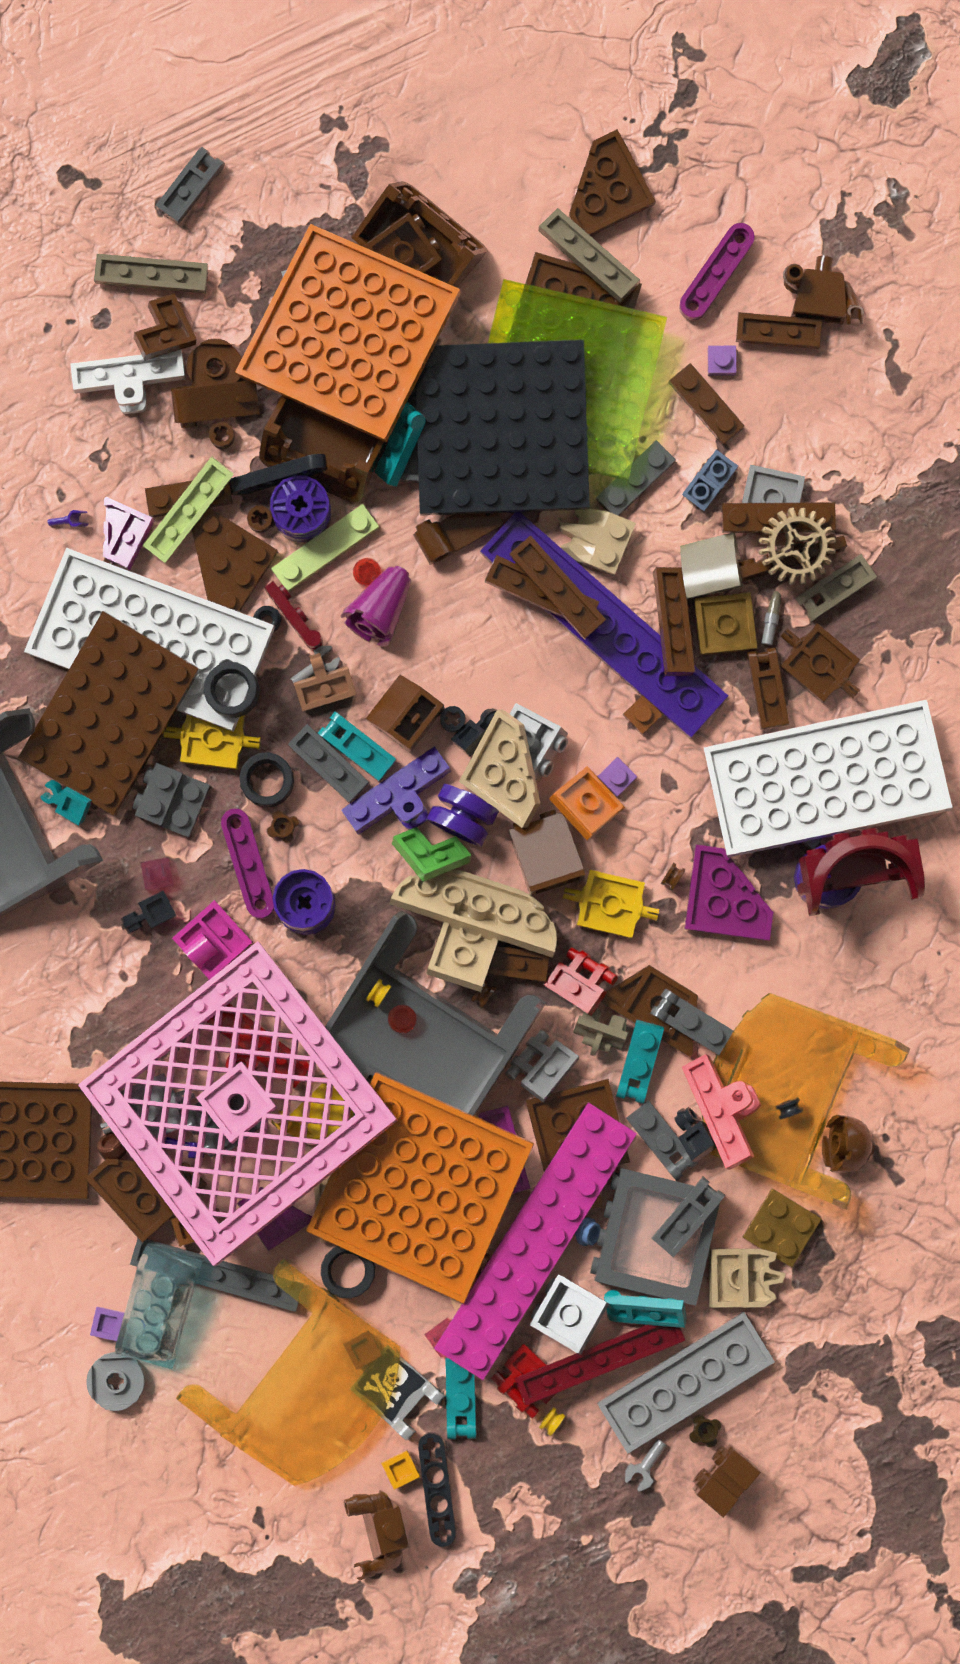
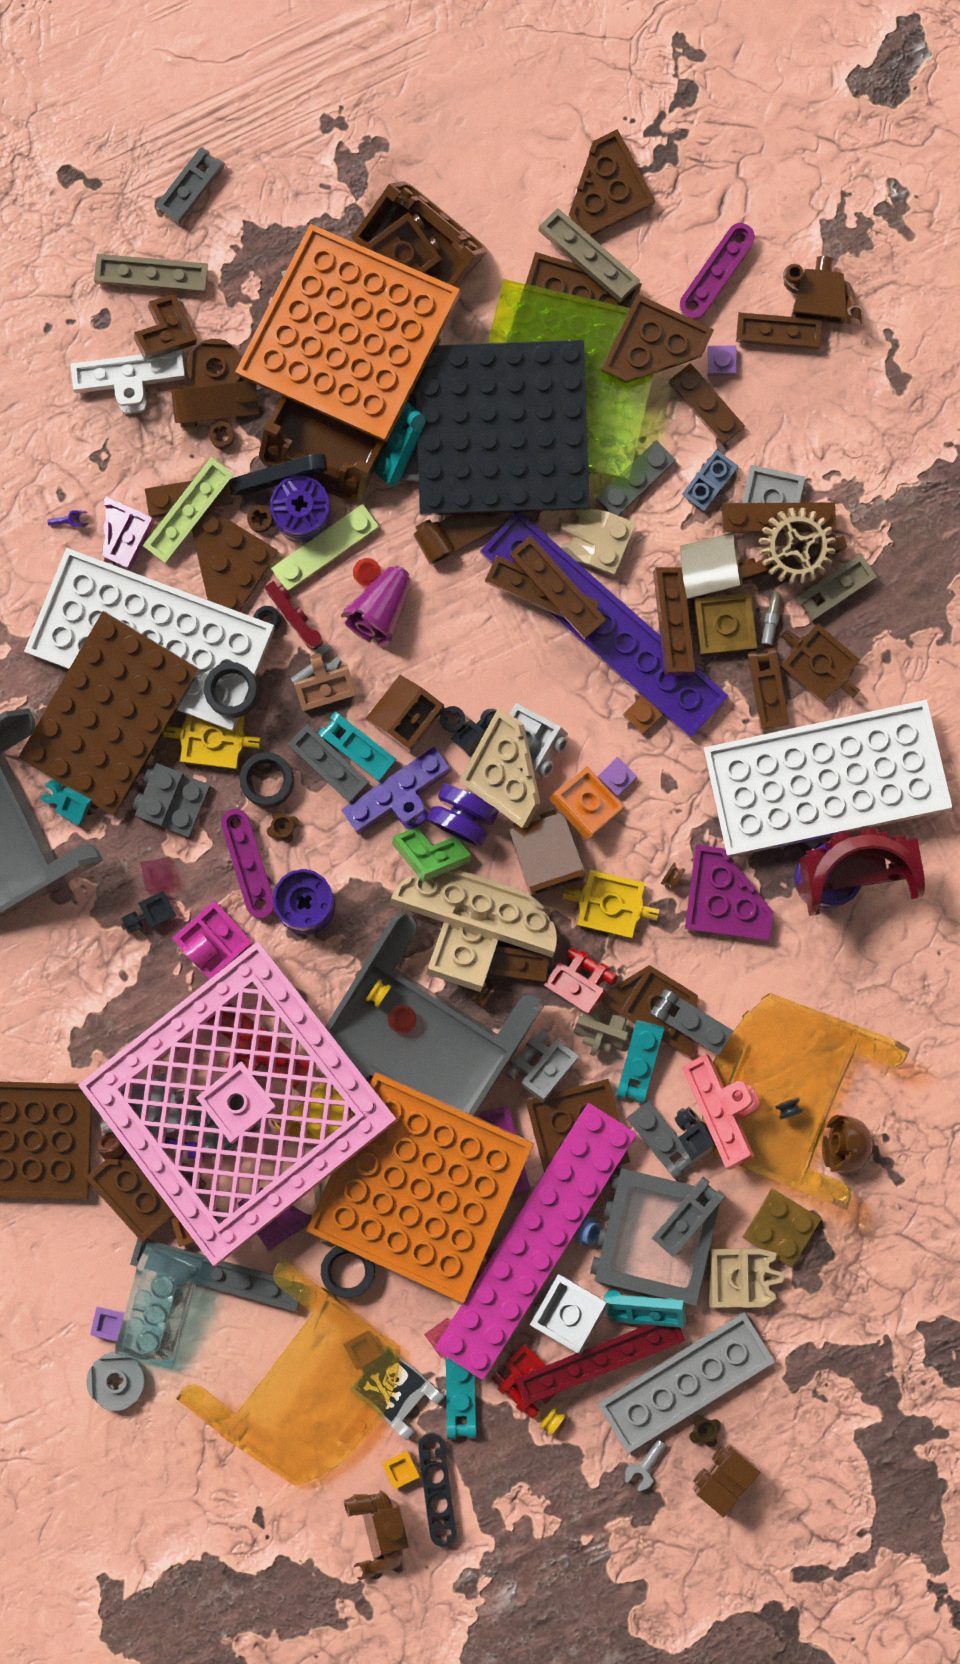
(654, 341): none -> reddish brown plate

